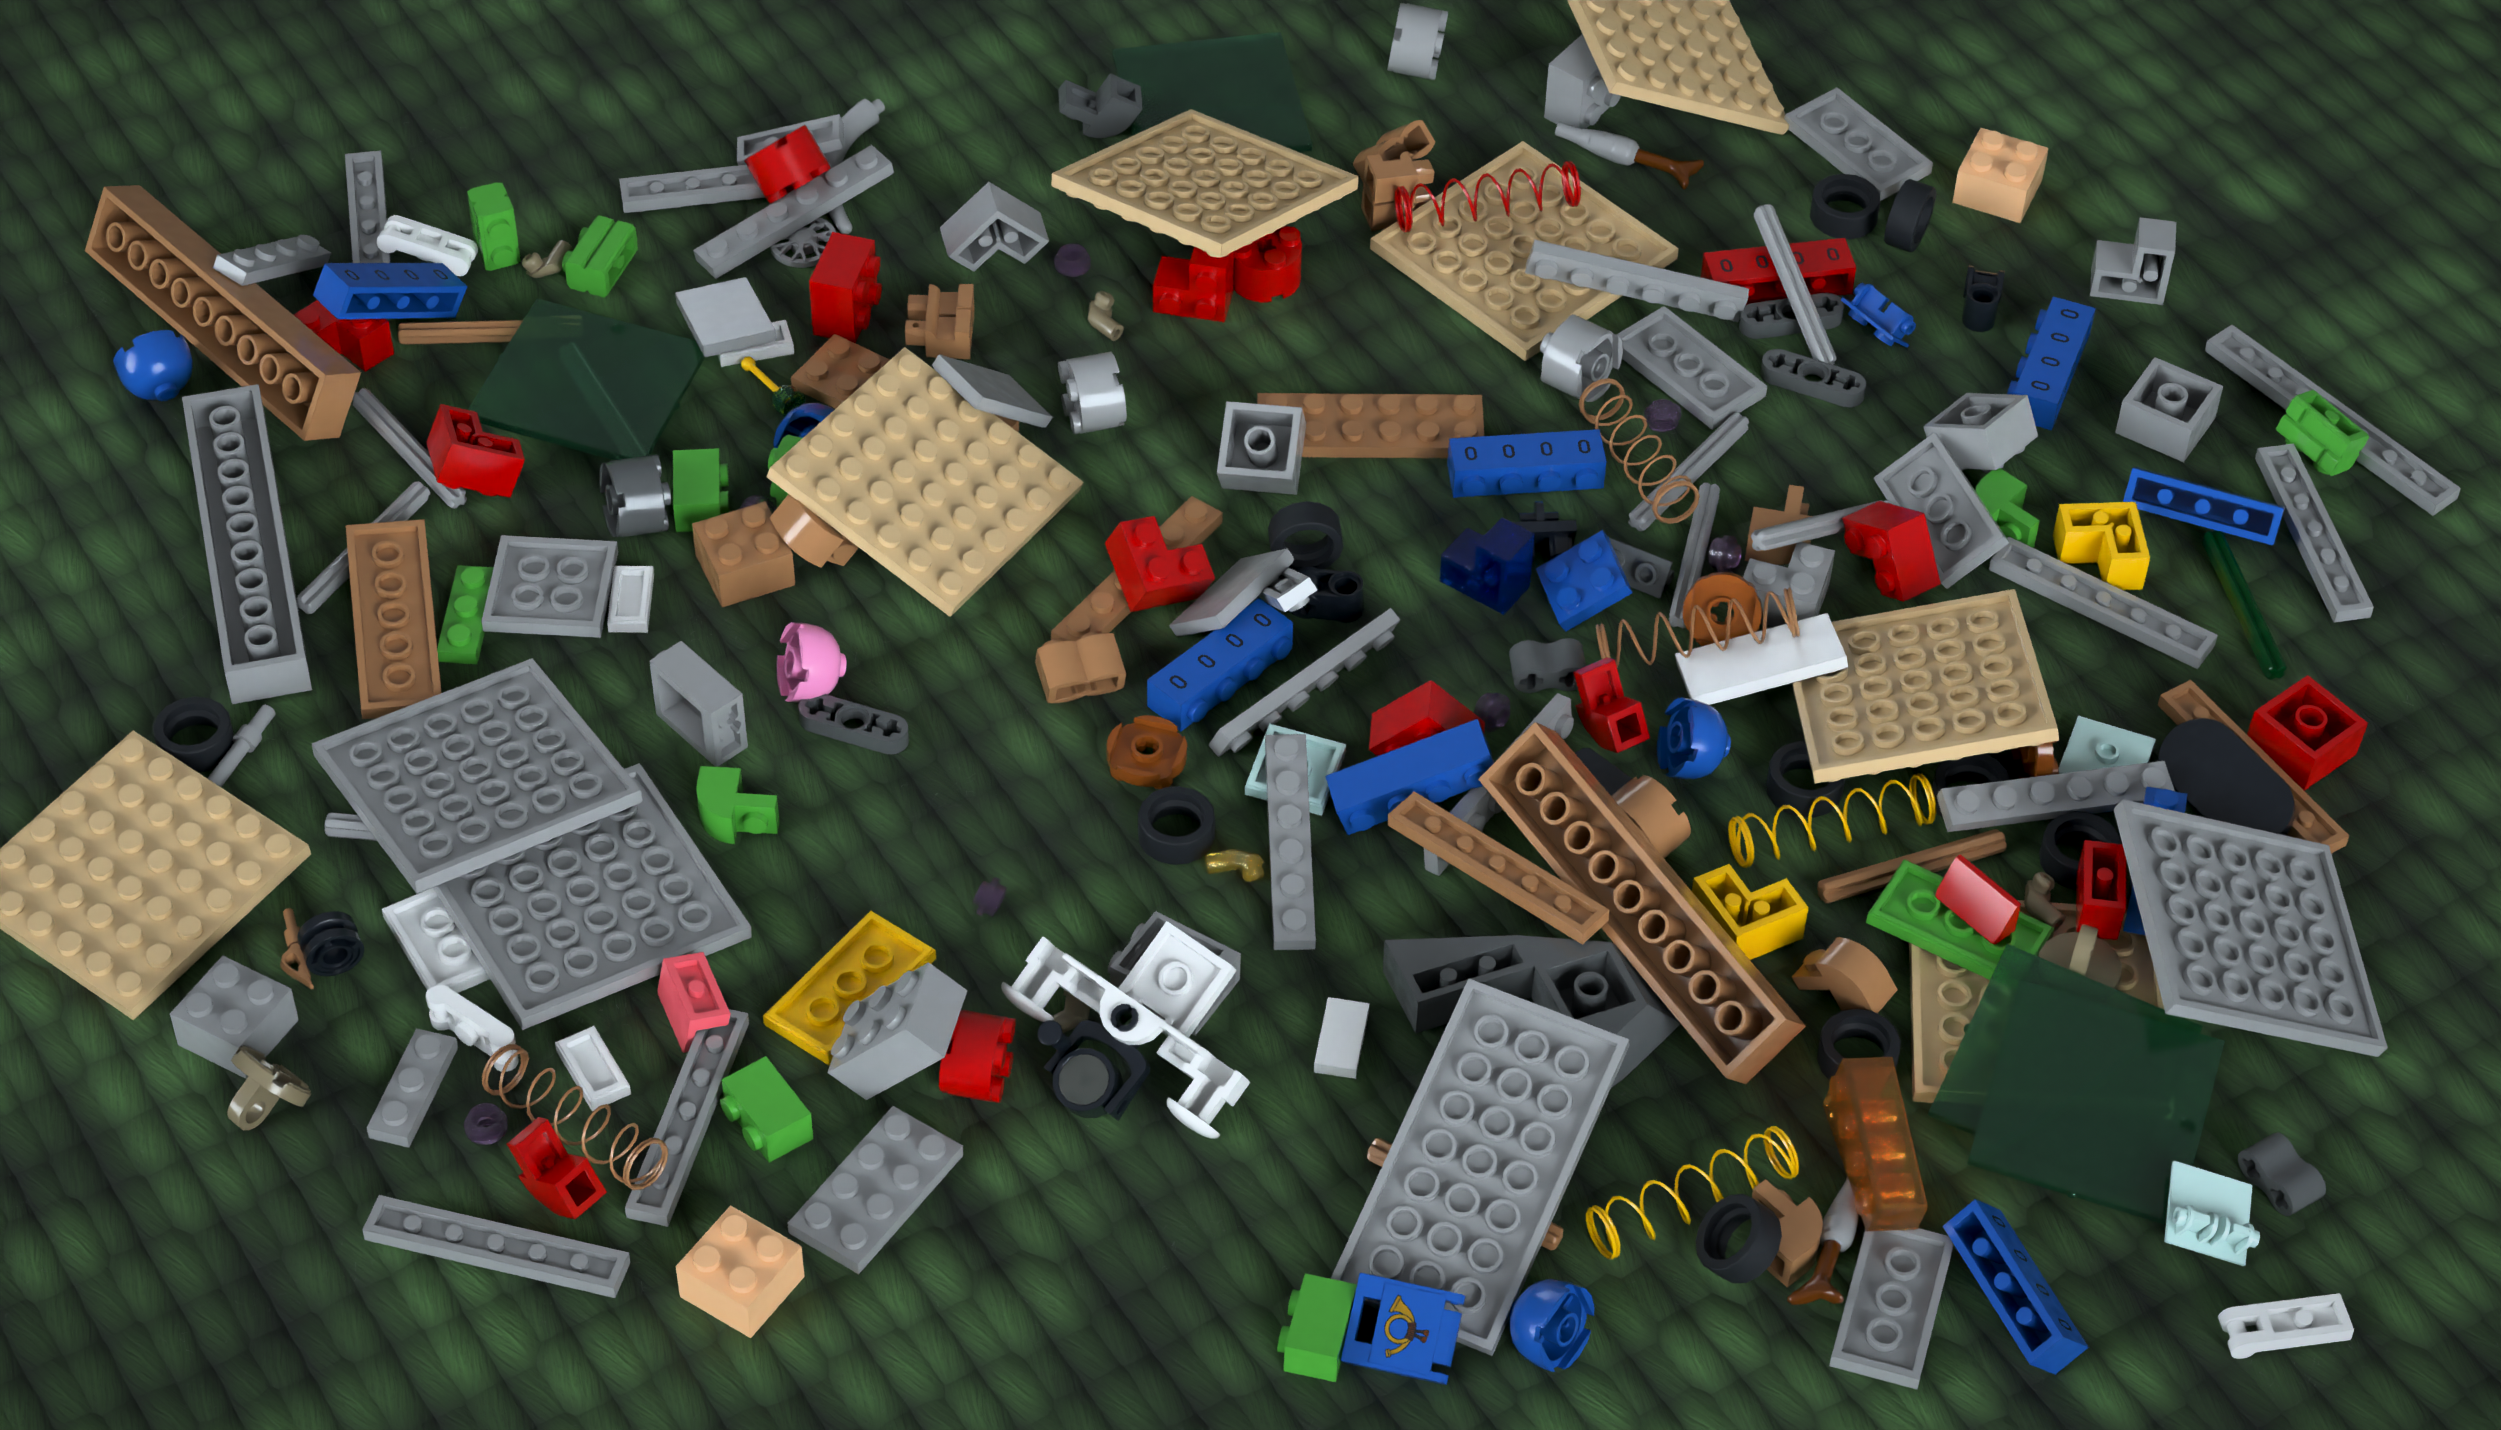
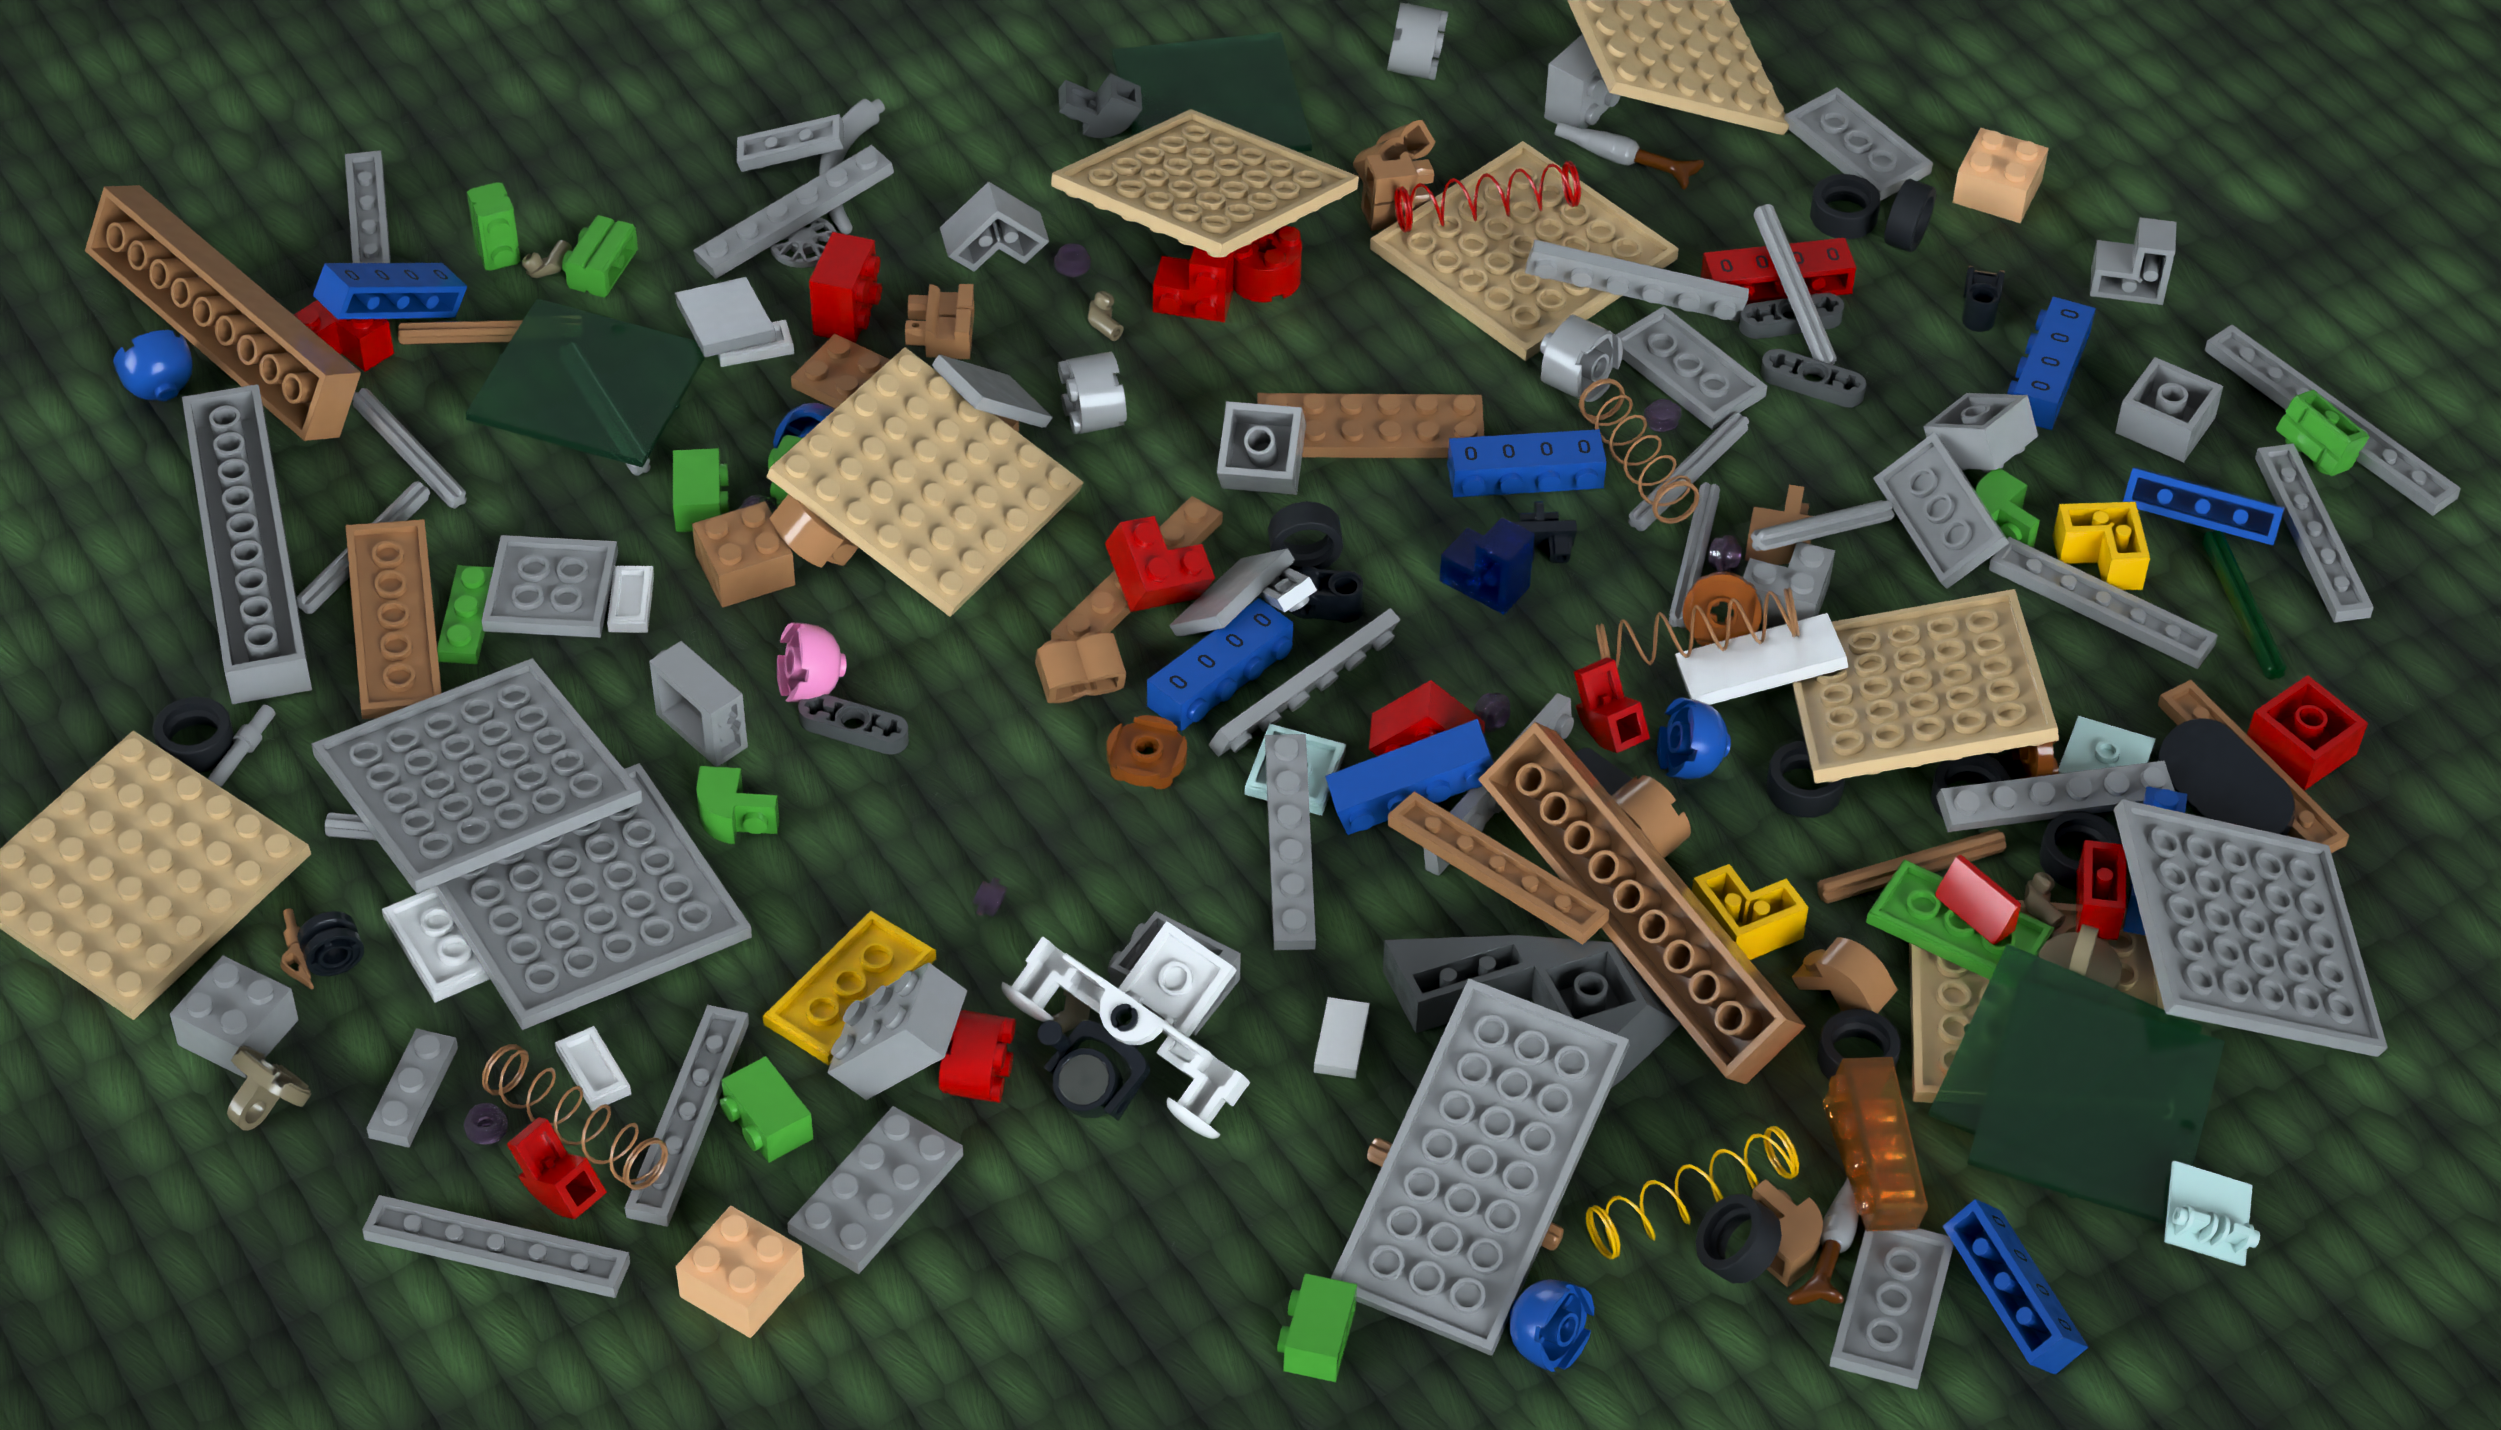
(272, 260): light grey plate -> none
(427, 243): white plate -> none
(470, 1024): white plate -> none
(472, 458): red brick -> none
(634, 496): dark grey brick -> none
(688, 188): light grey plate -> none
(691, 997): coral panel -> none
(780, 395): clear green hinge -> none
(787, 164): red brick -> none
(1172, 802): black tyre -> none
(1236, 859): clear yellow arm -> none
(1409, 1329): blue container -> none
(1545, 665): dark grey axle -> none
(1584, 580): blue plate -> none
(1642, 569): dark grey hinge -> none
(1890, 324): blue hinge -> none
(1897, 544): red brick -> none
(1912, 793): yellow piece -> none
(2281, 1174): dark grey axle -> none
(2286, 1324): white plate -> none

